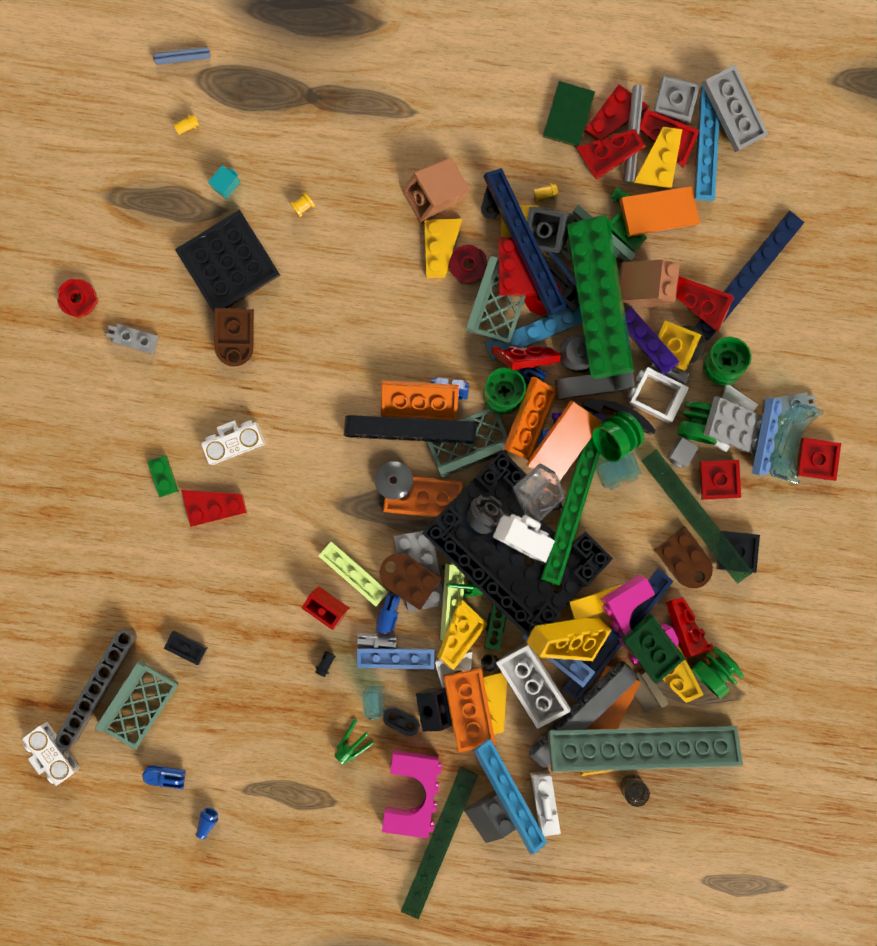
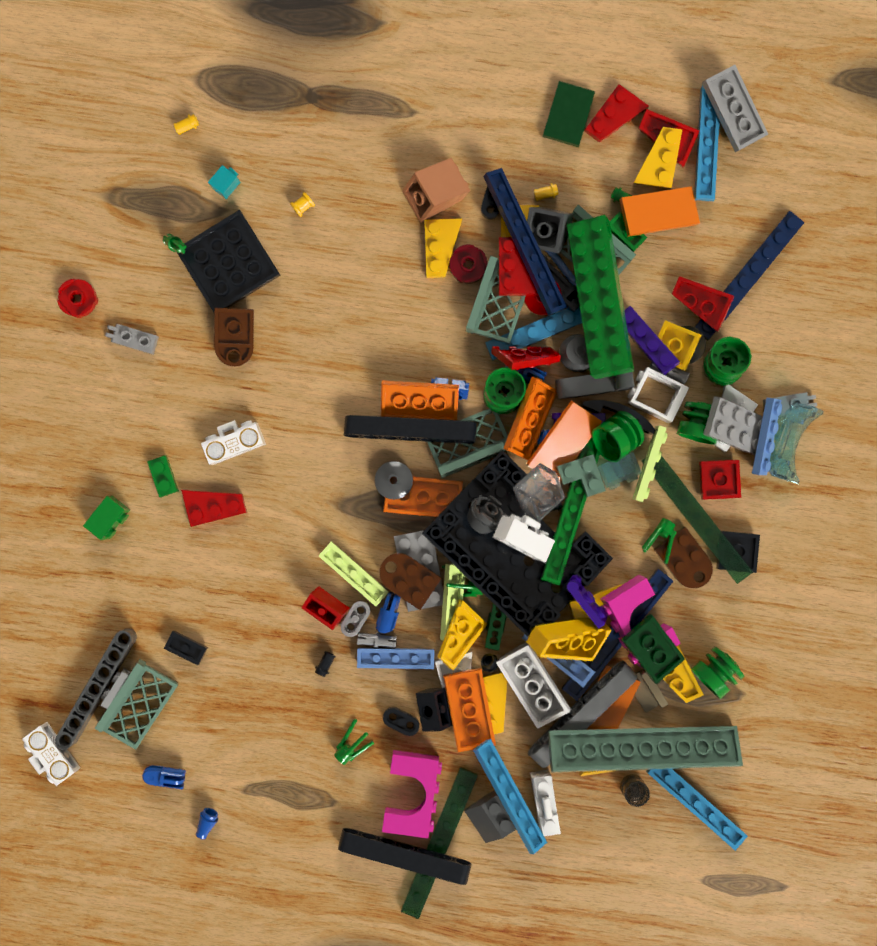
(106, 518): none -> green brick
(118, 681): none -> light grey plate
(174, 243): none -> green axle
(182, 55): sand blue axle -> none
(355, 618): none -> light grey plate
(373, 702): clear light blue brick -> none
(404, 856): none -> black beam
(586, 471): none -> sand green plate
(587, 601): none -> dark purple plate
(609, 153): red wing -> none
(634, 123): light grey axle -> none
(649, 282): nougat slope -> none
(653, 455): none -> yellowish green plate
(663, 529): none -> green plant
(676, 99): light grey plate -> none
(682, 453): light grey brick -> none
(688, 633): red wing -> none
(699, 806): none -> dark azure plate
(818, 459): red plate -> none

